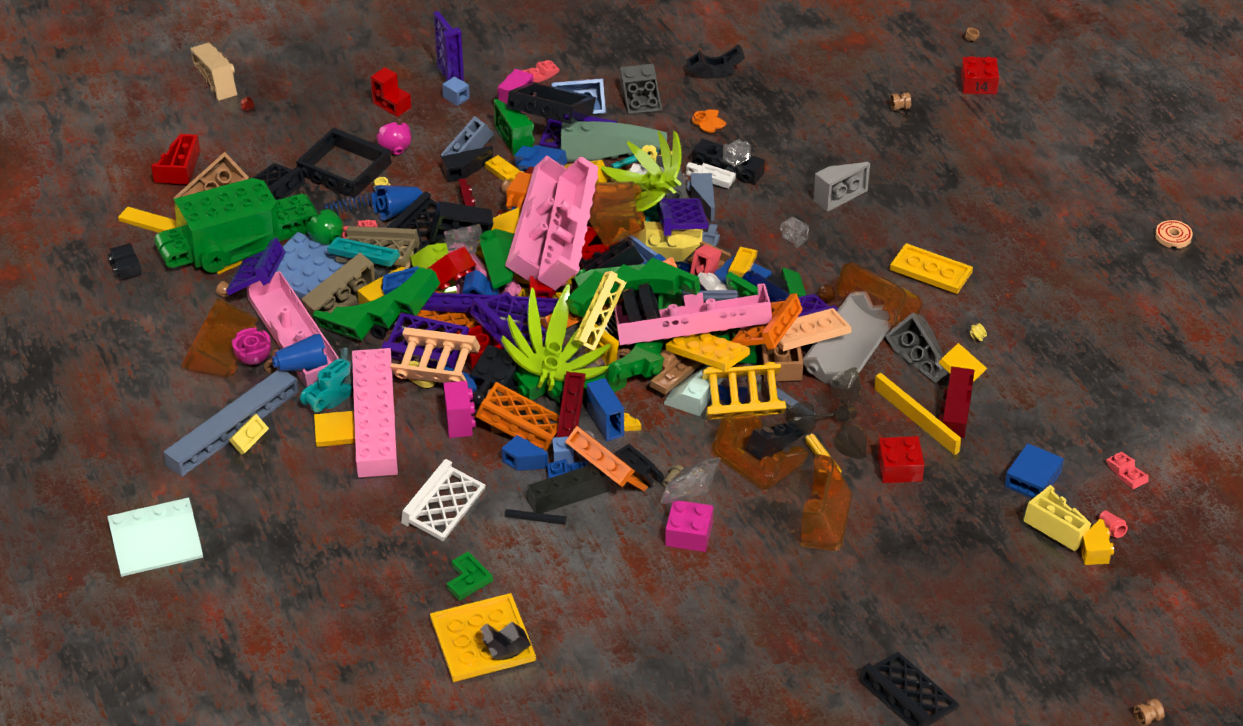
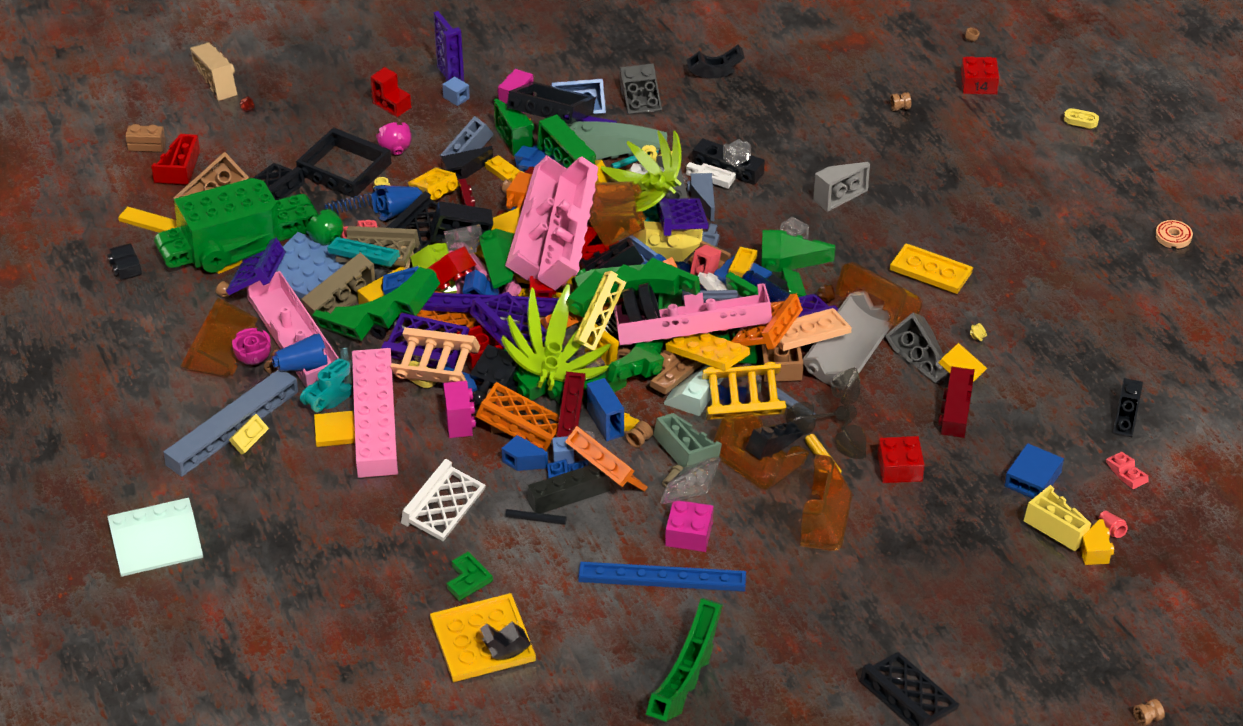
(145, 138): none -> medium nougat brick
(436, 182): none -> yellow plate
(543, 71): coral slope -> none
(562, 142): none -> green wedge
(640, 464): black hinge -> none
(641, 432): none -> medium nougat wheel
(662, 576): none -> blue tile
(671, 695): none -> green arch
(683, 442): none -> sand green wedge
(708, 120): orange plate -> none
(792, 252): none -> green wedge
(917, 413): yellow tile -> none
(1081, 118): none -> light yellow plate
(1128, 407): none -> black slope

